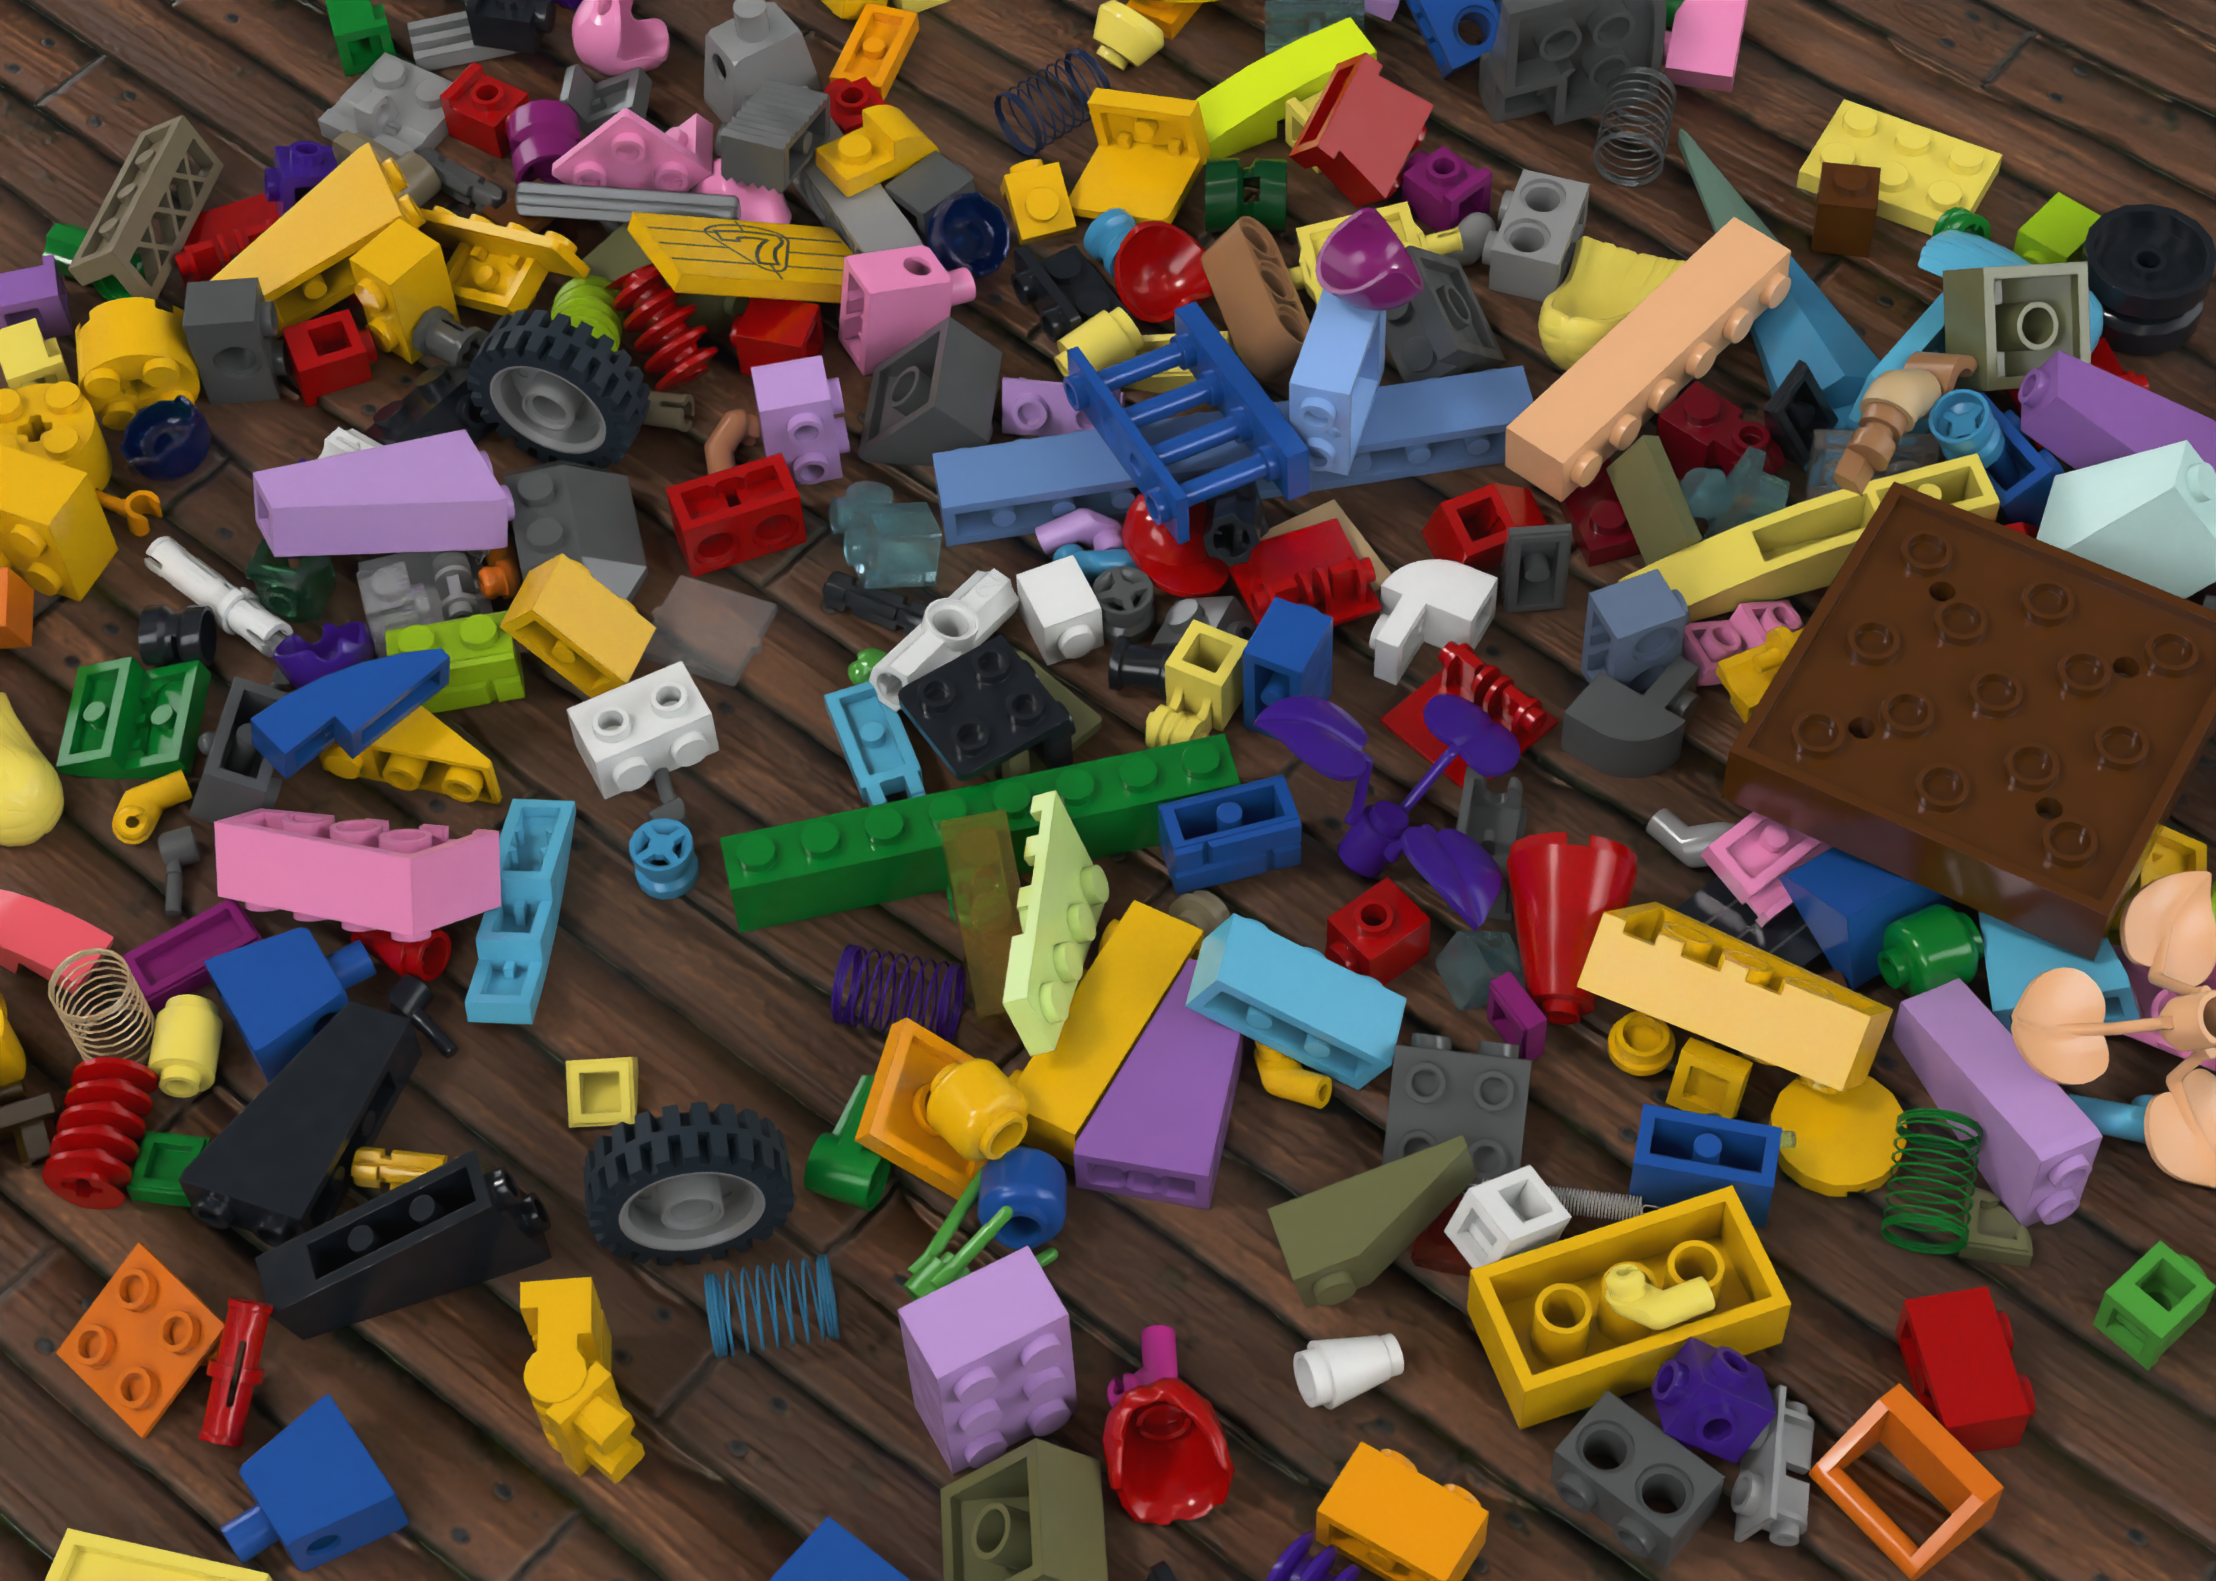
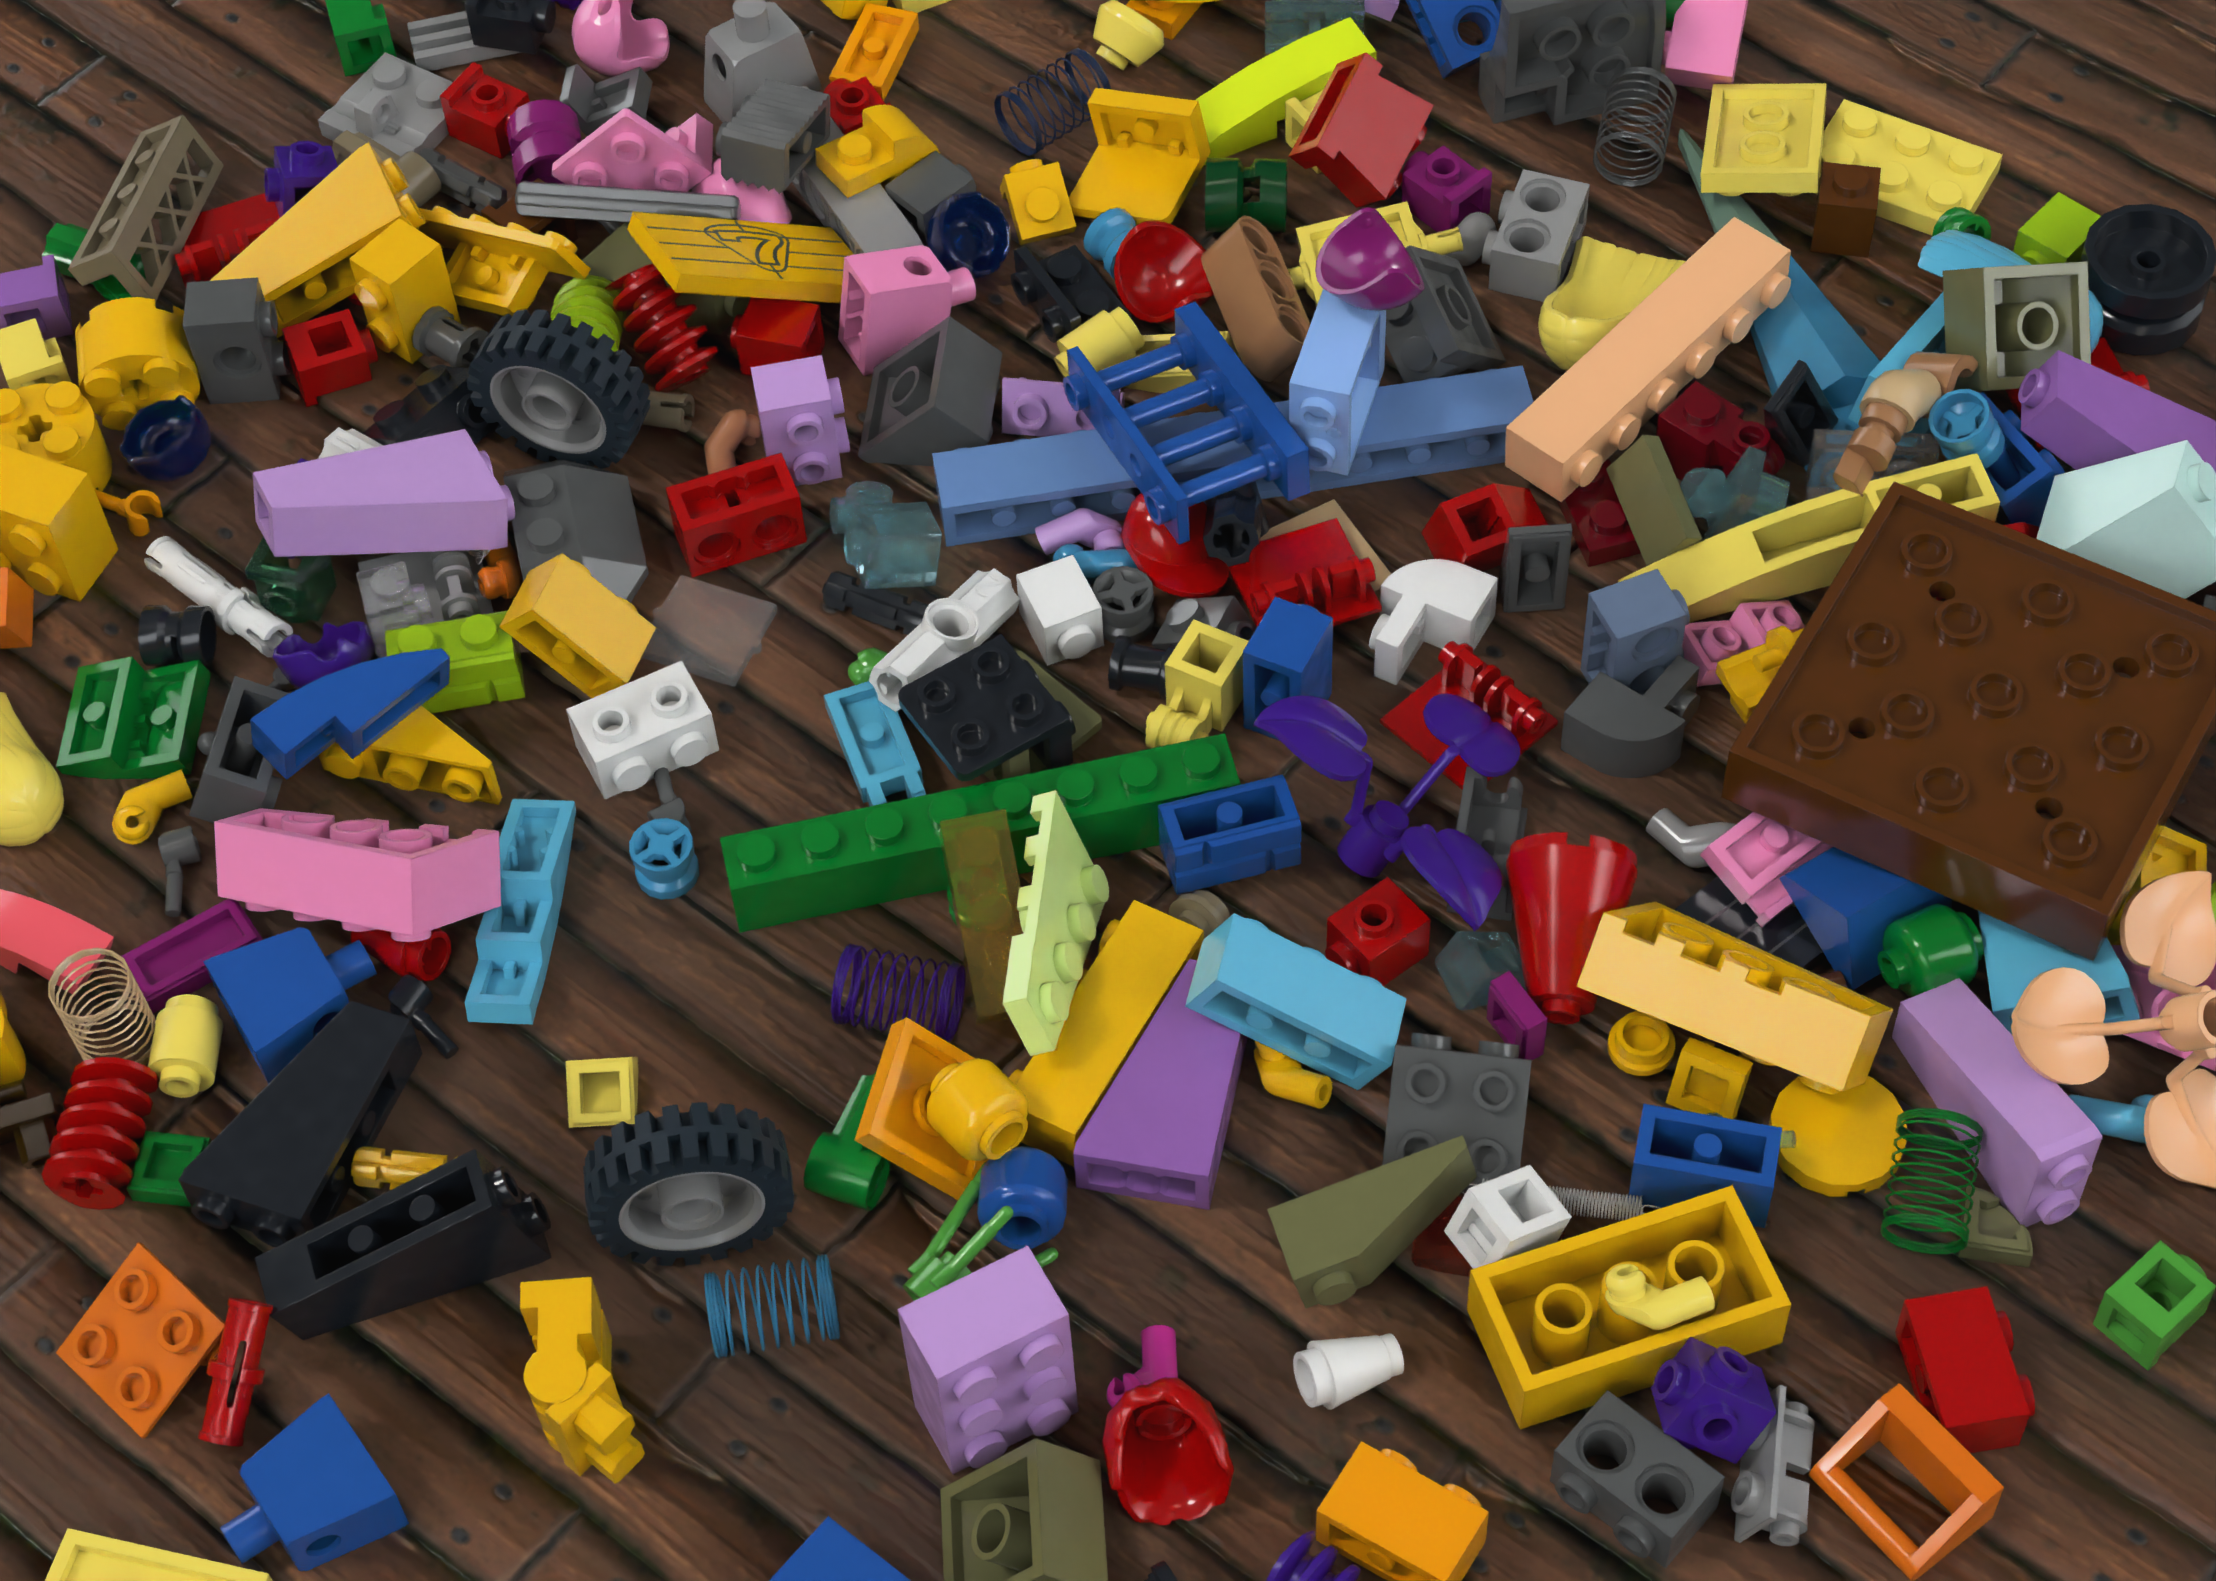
(1764, 139): none -> light yellow plate

